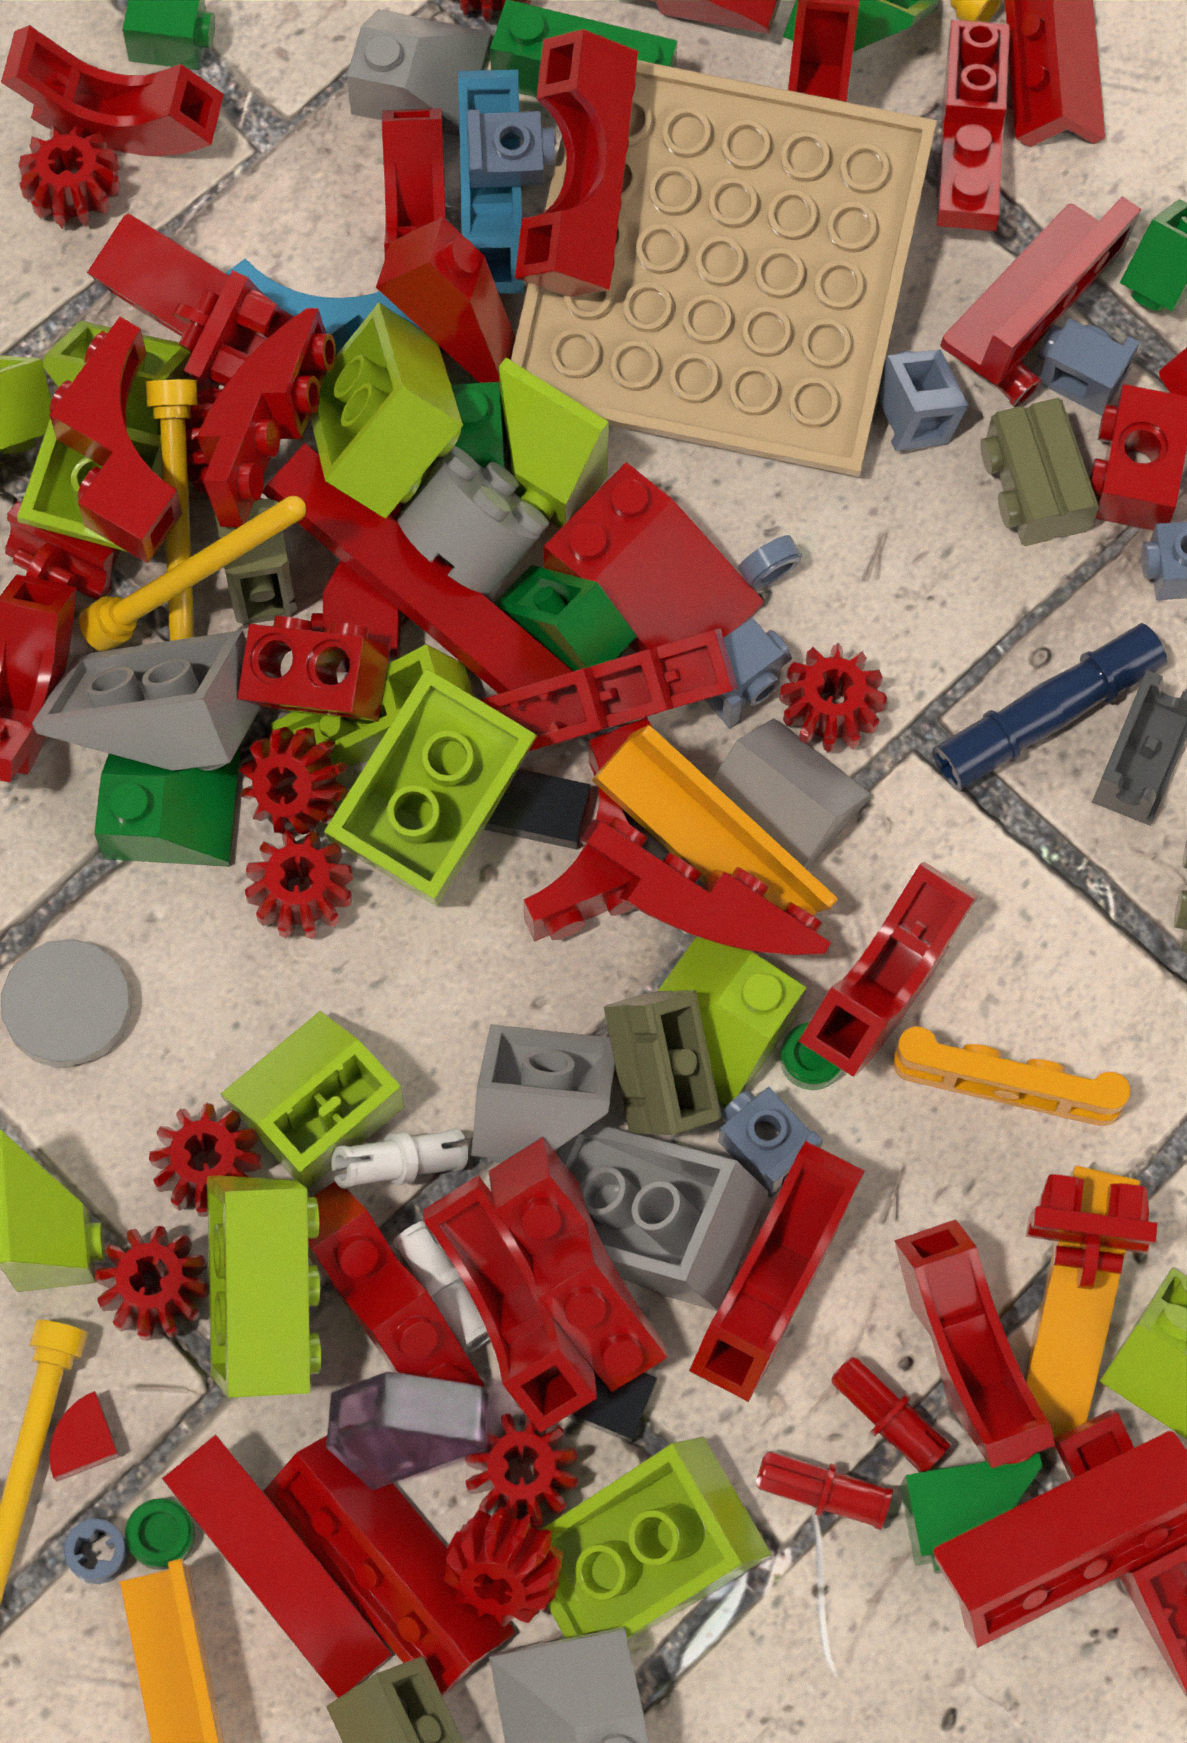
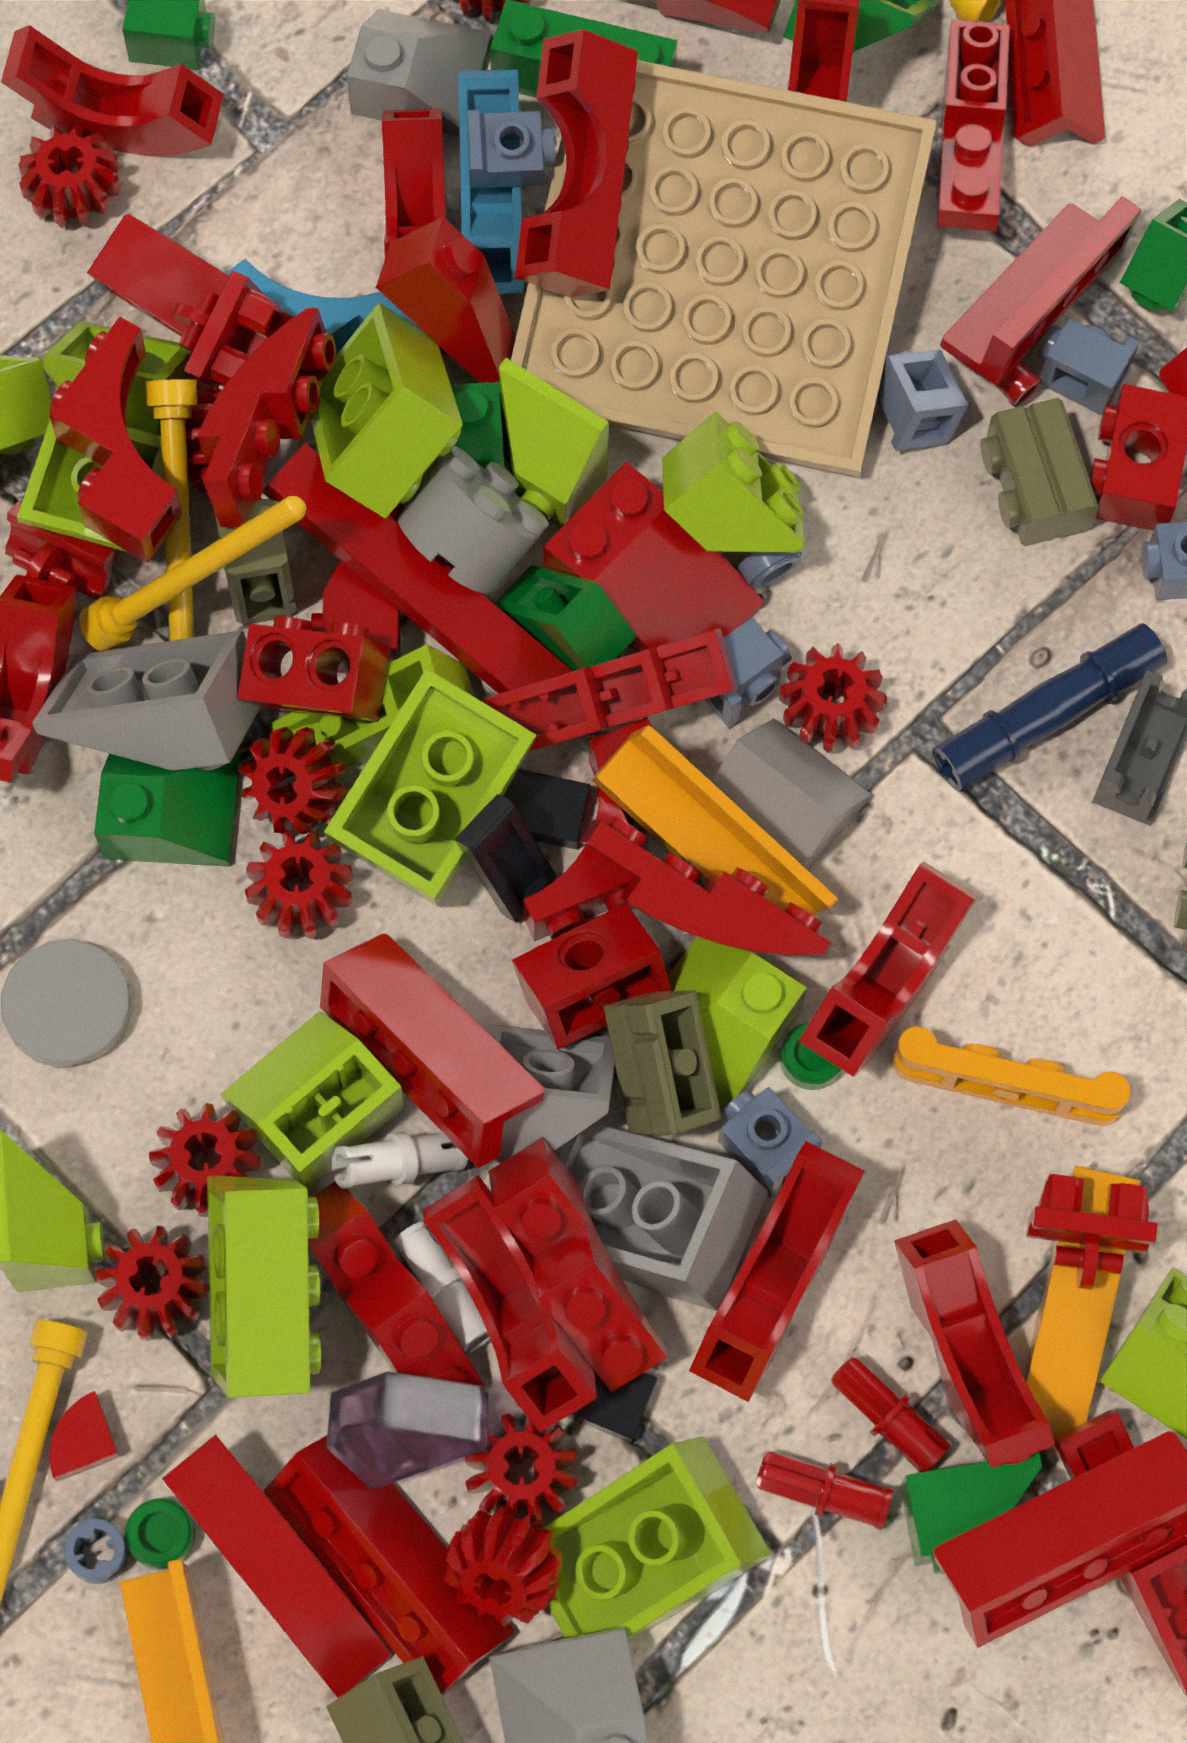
(428, 1045): none -> panel
(505, 856): none -> black tile
(587, 969): none -> red brick
(730, 493): none -> lime slope

